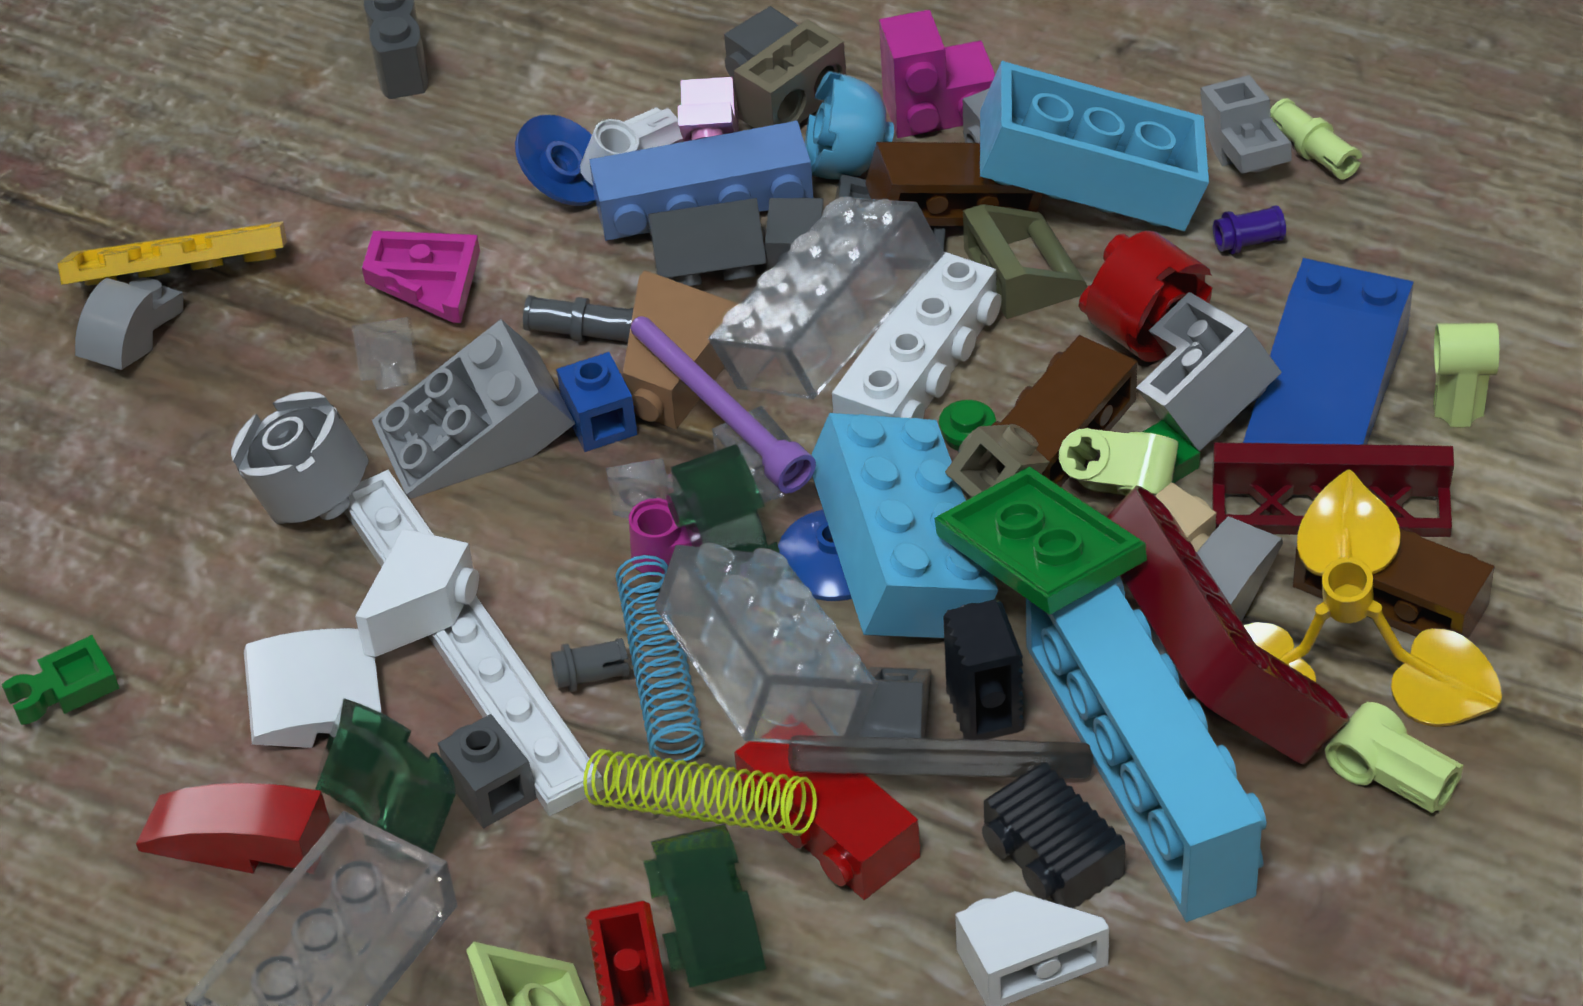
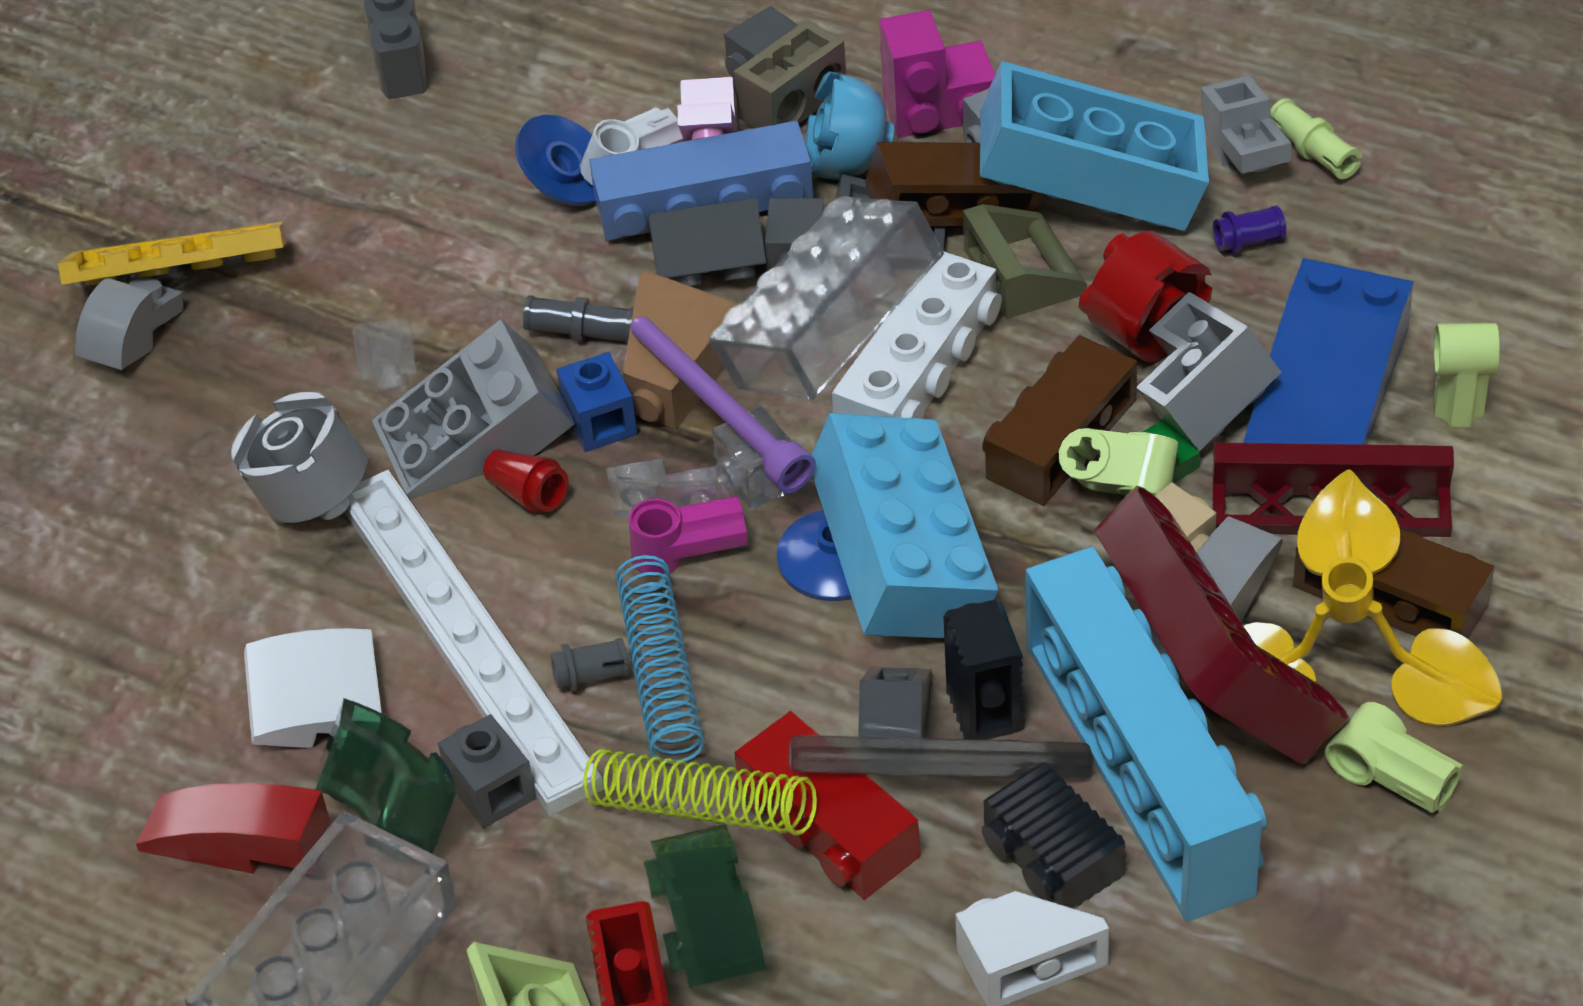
(66, 677): green plate -> none
(416, 591): white slope -> none
(424, 269): dark pink wing -> none
(527, 479): none -> red cone
(718, 501): clear green brick -> none
(764, 644): clear brick -> none
(962, 418): green plate -> none
(992, 456): dark tan brick -> none
(1040, 540): green tile -> none

